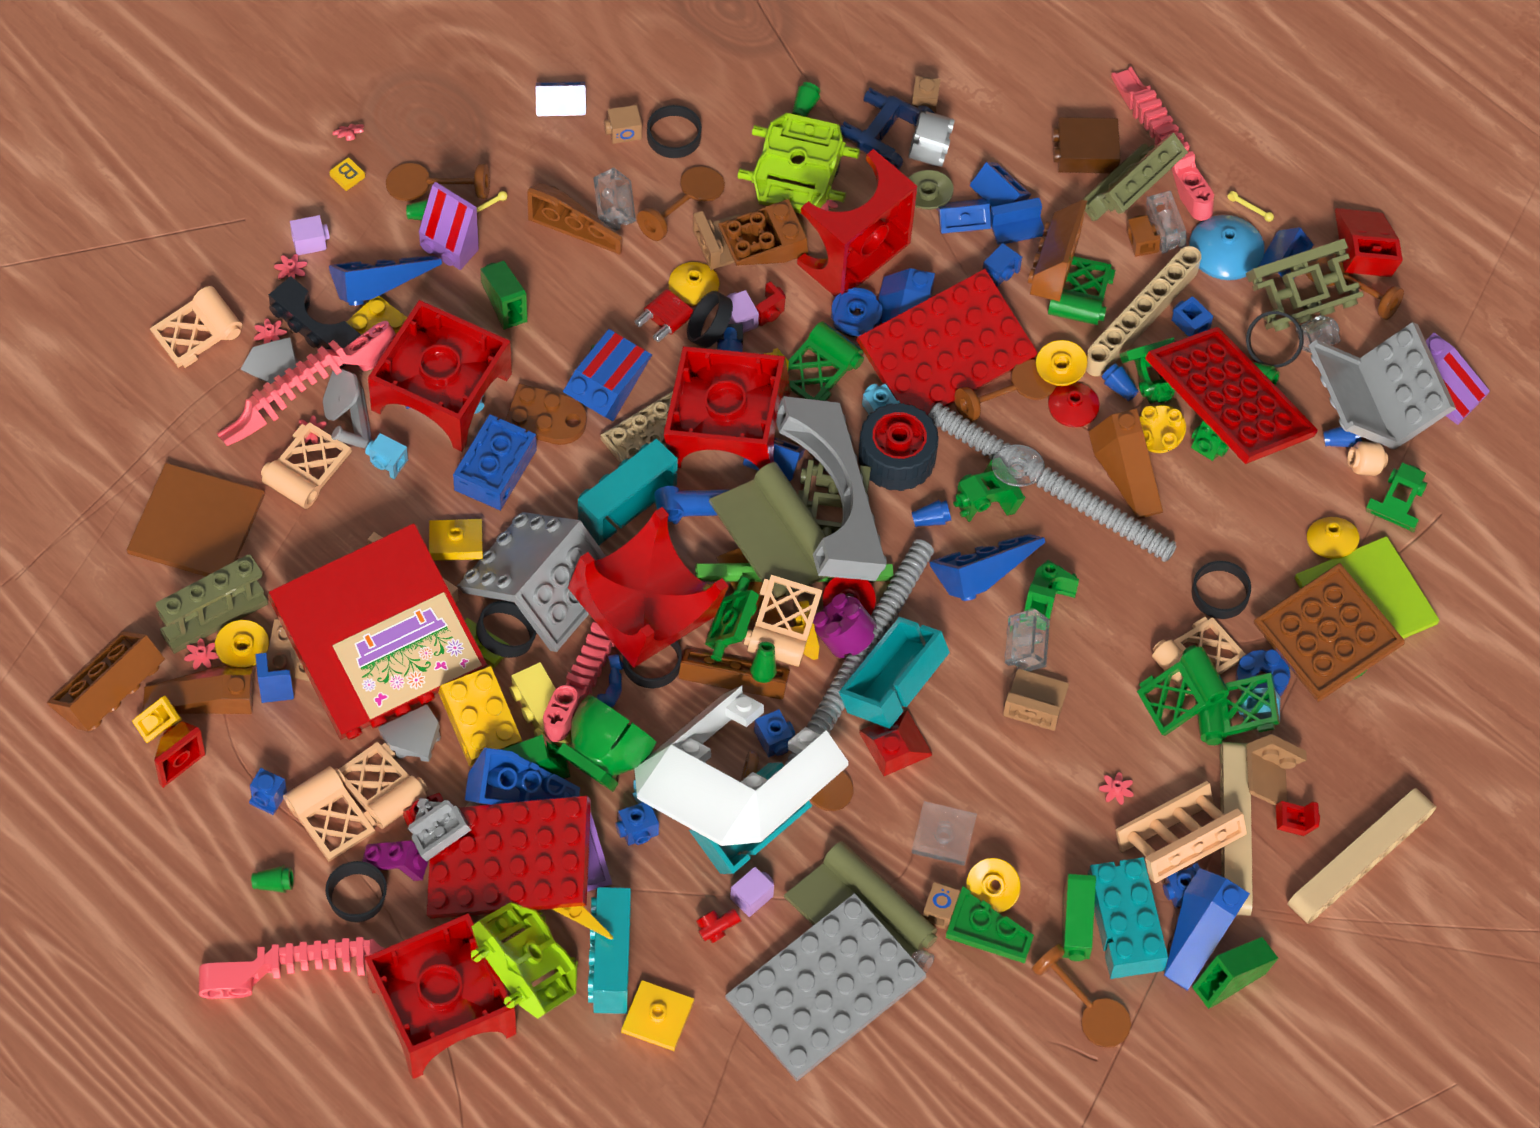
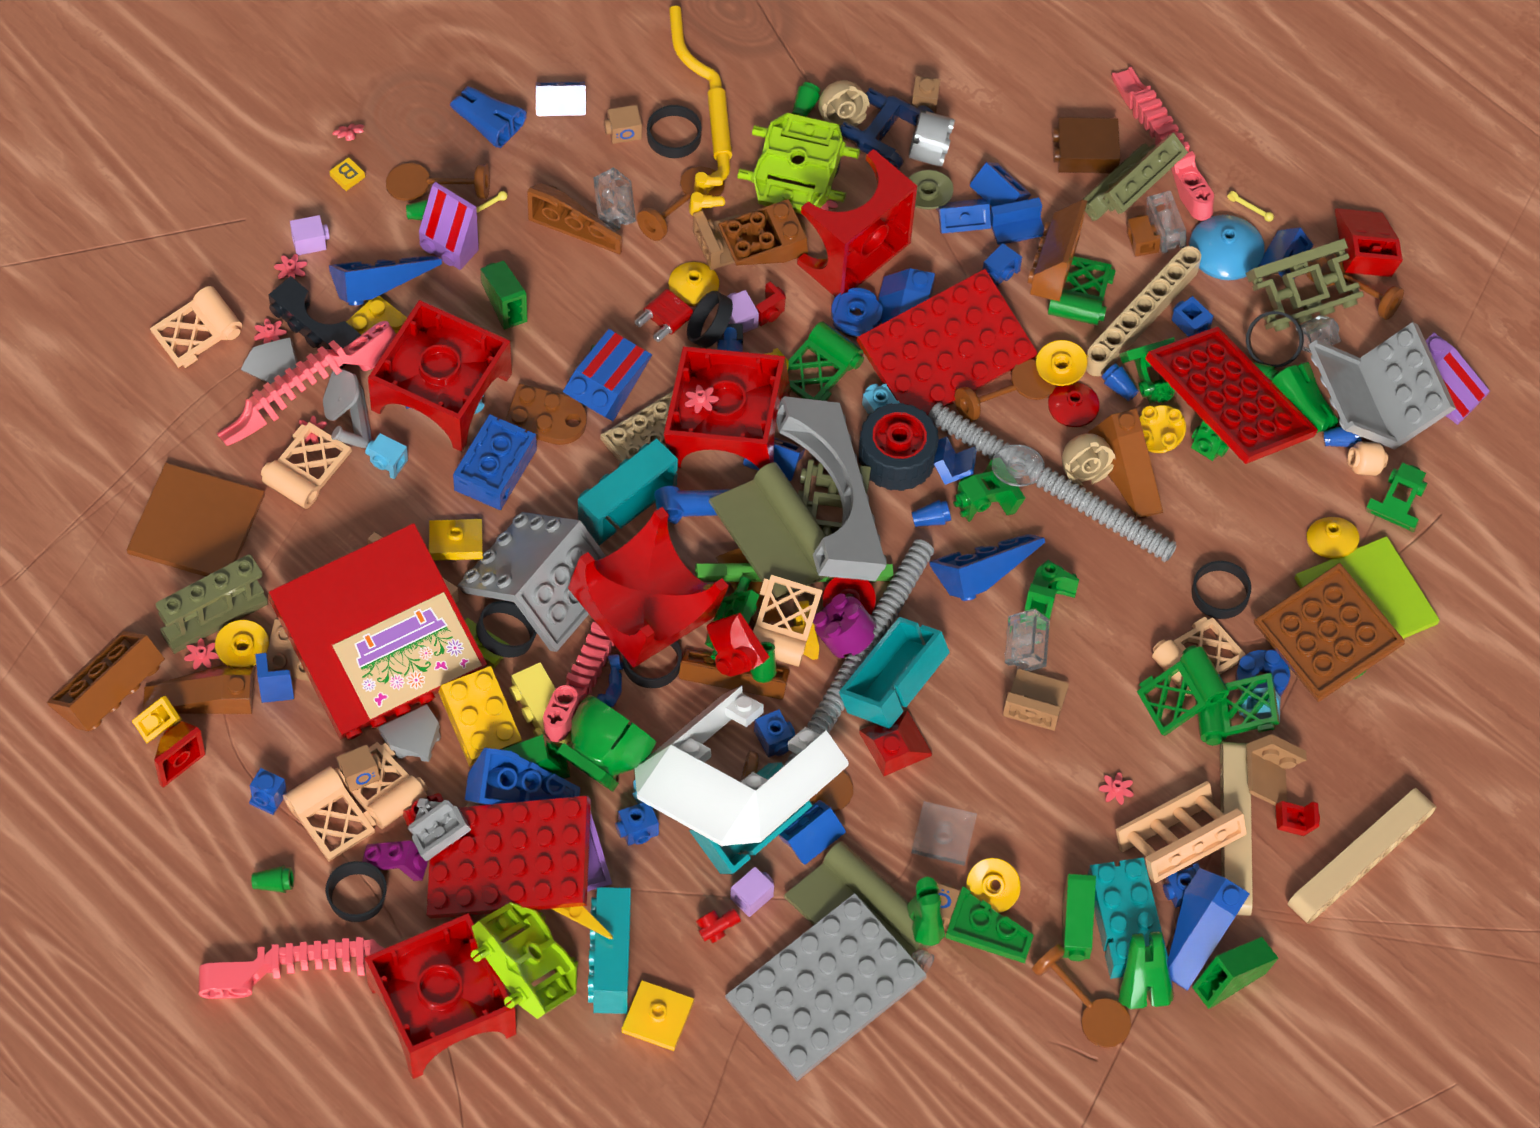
(359, 767): none -> medium nougat brick
(491, 117): none -> blue piece
(701, 398): none -> coral plant
(718, 121): none -> yellow piece
(736, 645): none -> red slope
(813, 832): none -> blue panel
(843, 102): none -> tan cylinder
(926, 914): none -> green piece
(953, 465): none -> blue panel
(1087, 458): none -> tan cylinder
(1146, 973): none -> green piece
(1302, 390): none -> green piece

